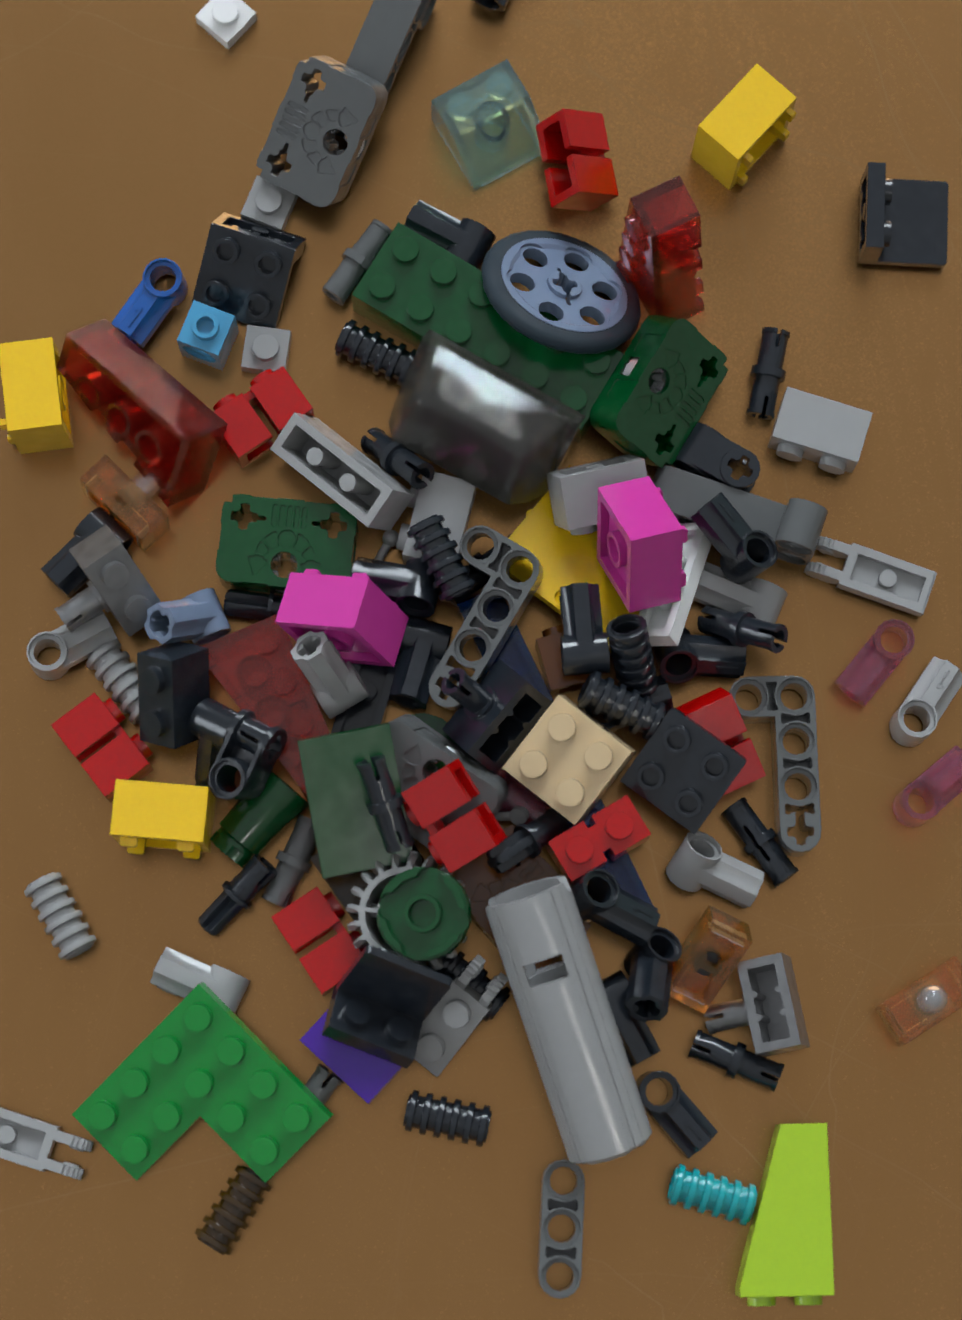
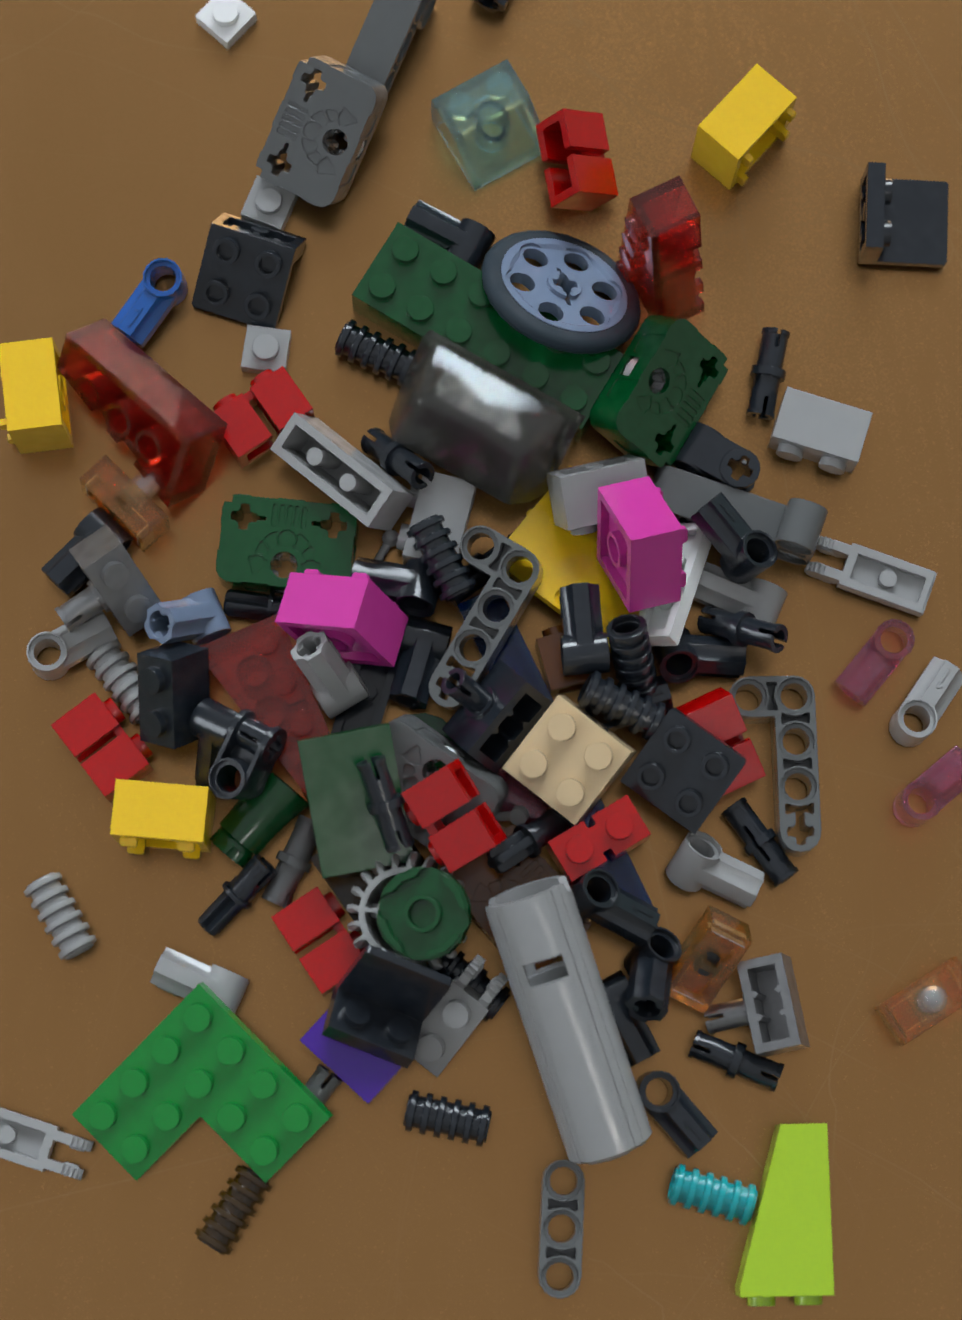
(207, 335): dark azure brick -> none
(356, 262): dark grey pin -> none

